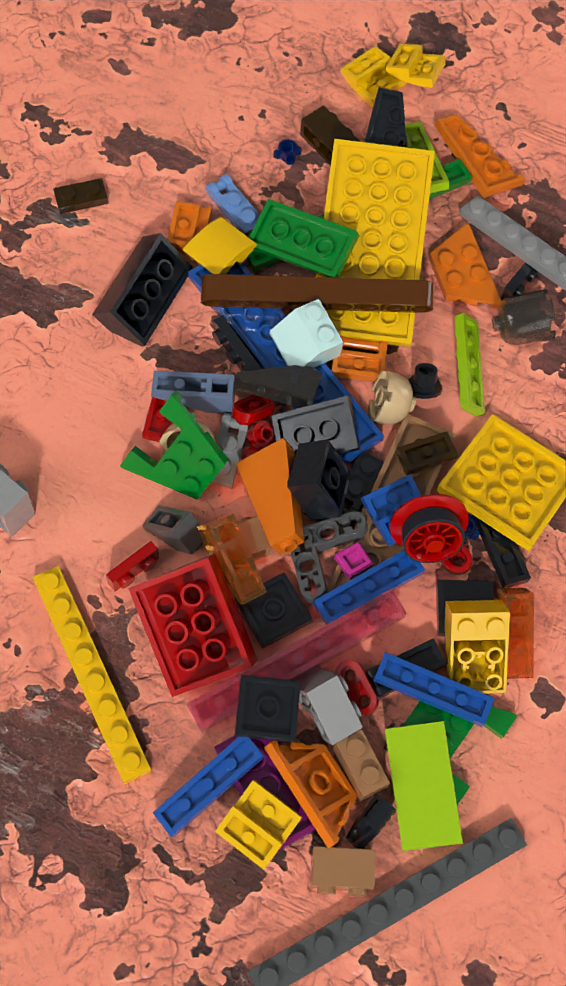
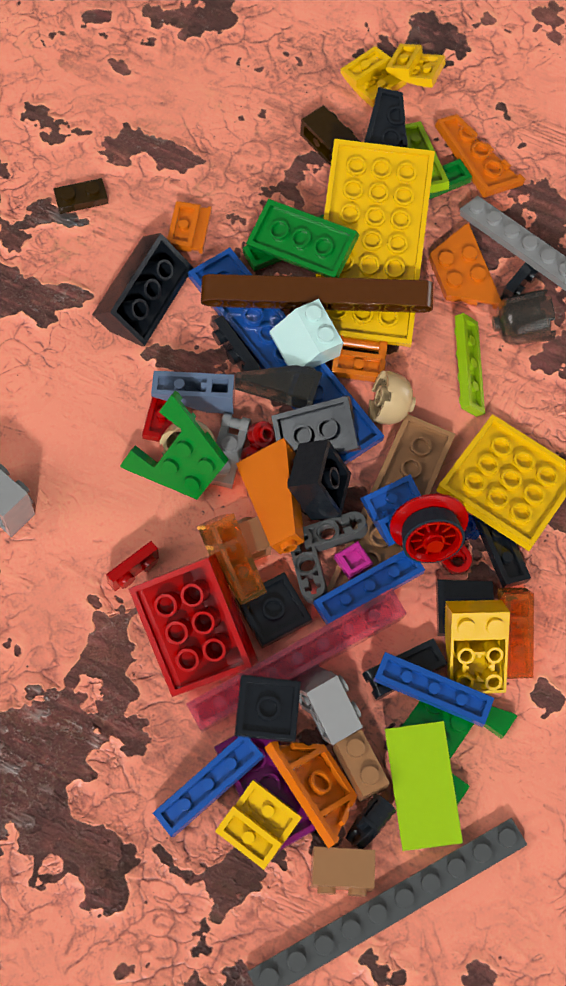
(92, 675): yellow plate -> none
(175, 528): dark grey slope -> none
(219, 247): yellow slope -> none
(233, 204): medium blue plate -> none
(252, 409): red plate -> none
(287, 146): clear blue plate -> none
(359, 686): red plate -> none
(362, 480): black plate -> none
(425, 381): black piece -> none
(426, 453): dark brown plate -> none

